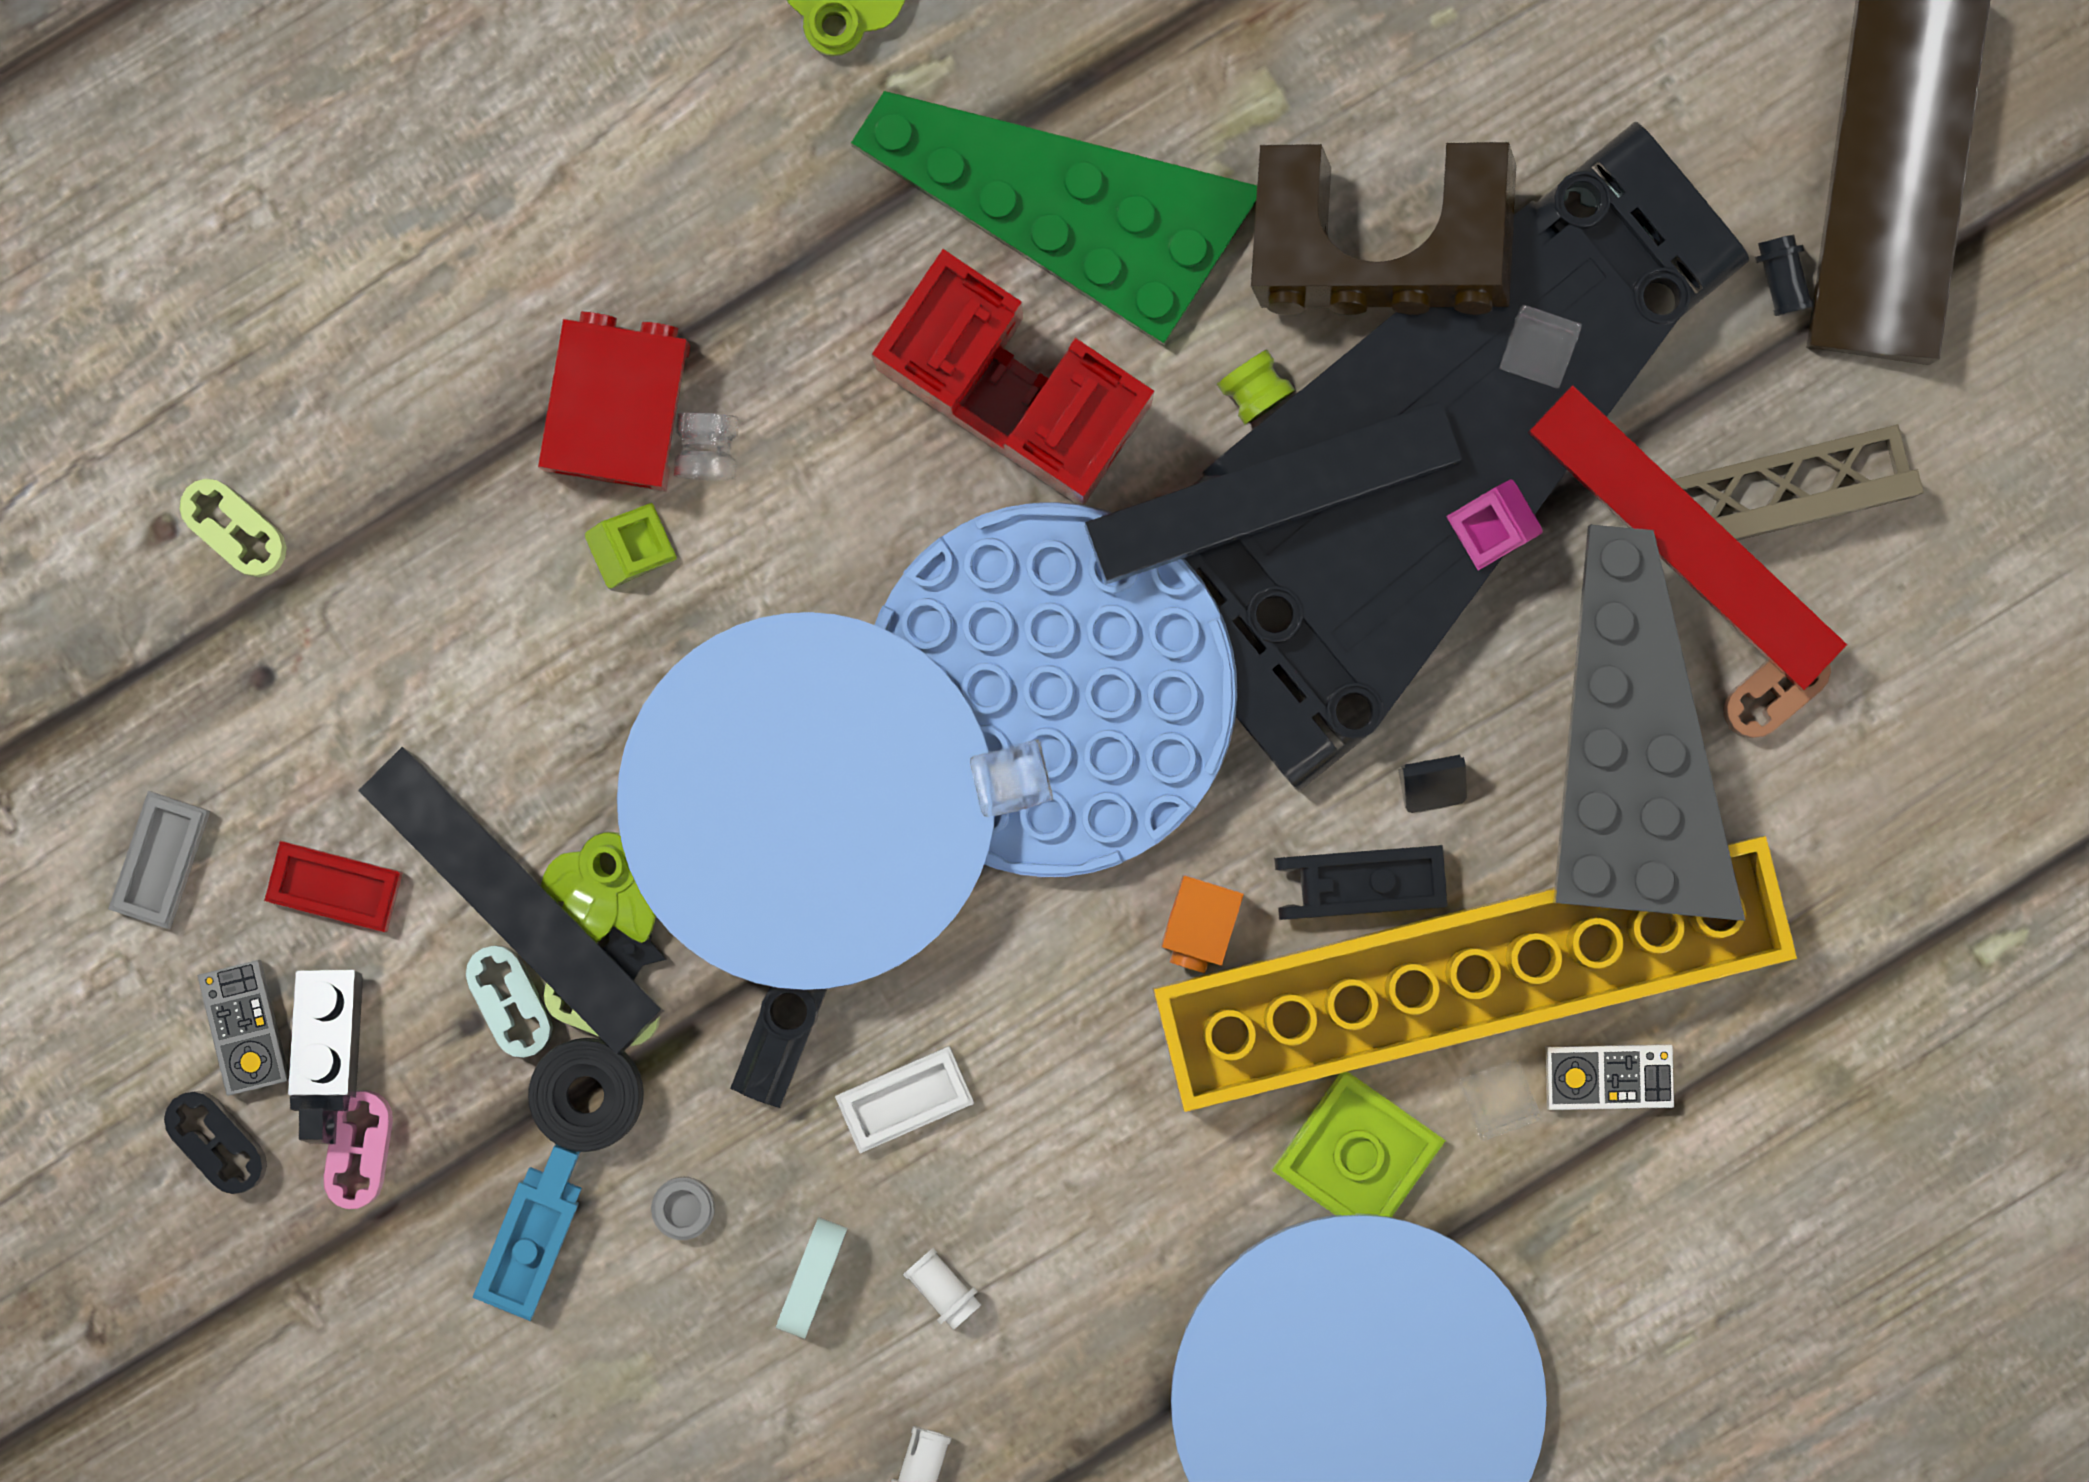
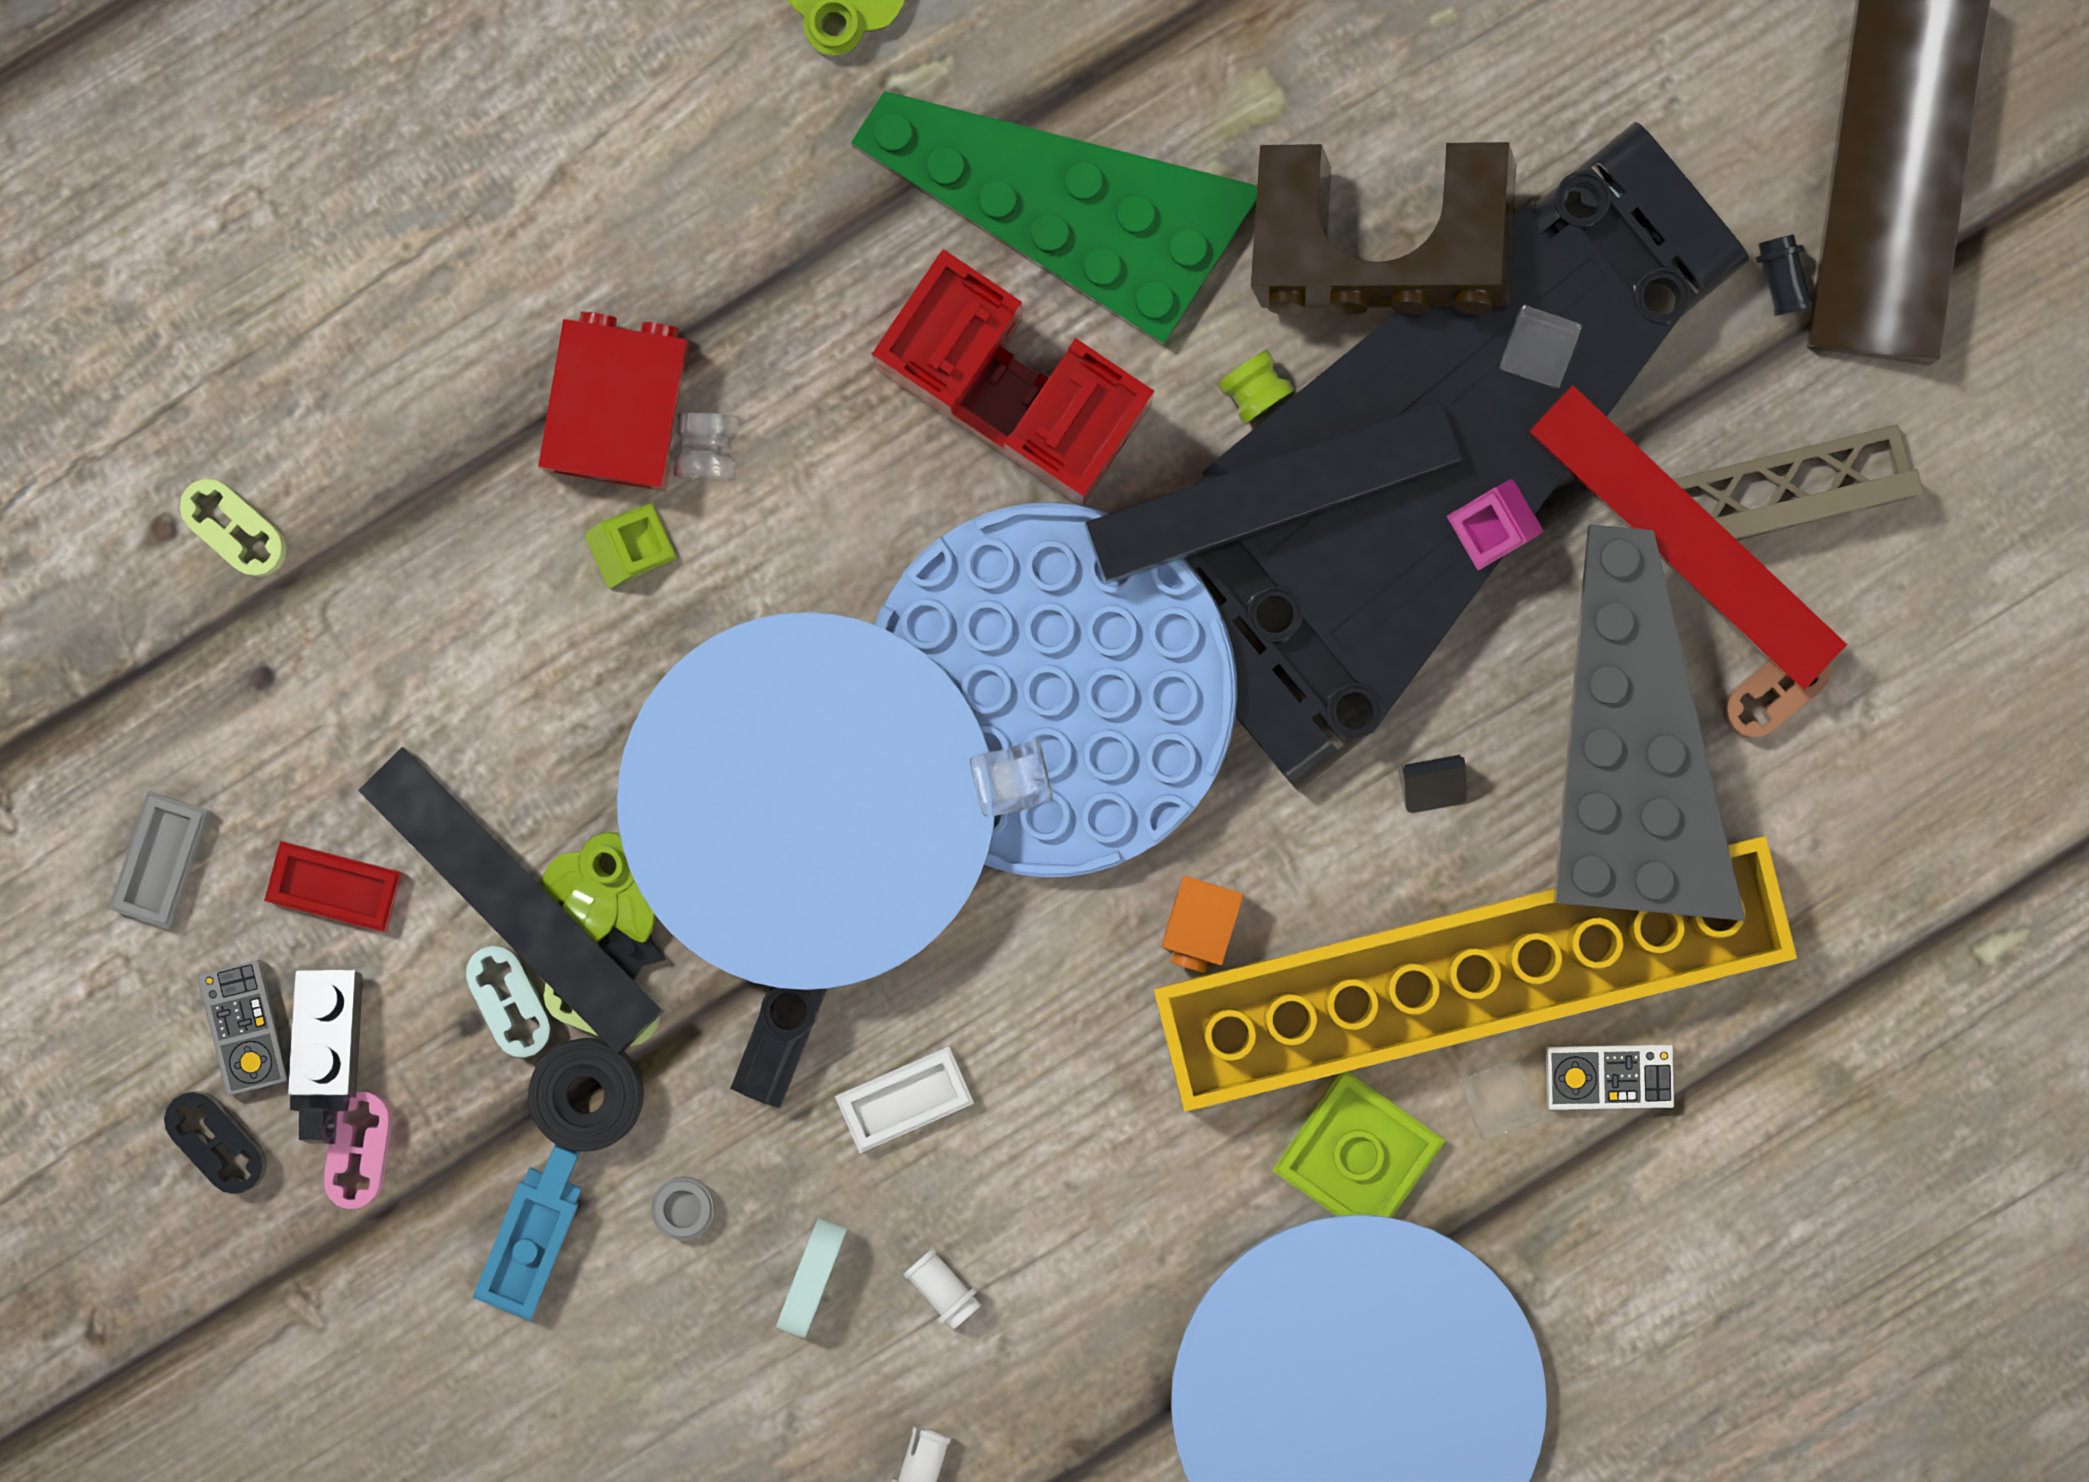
(1367, 882): black hinge -> none

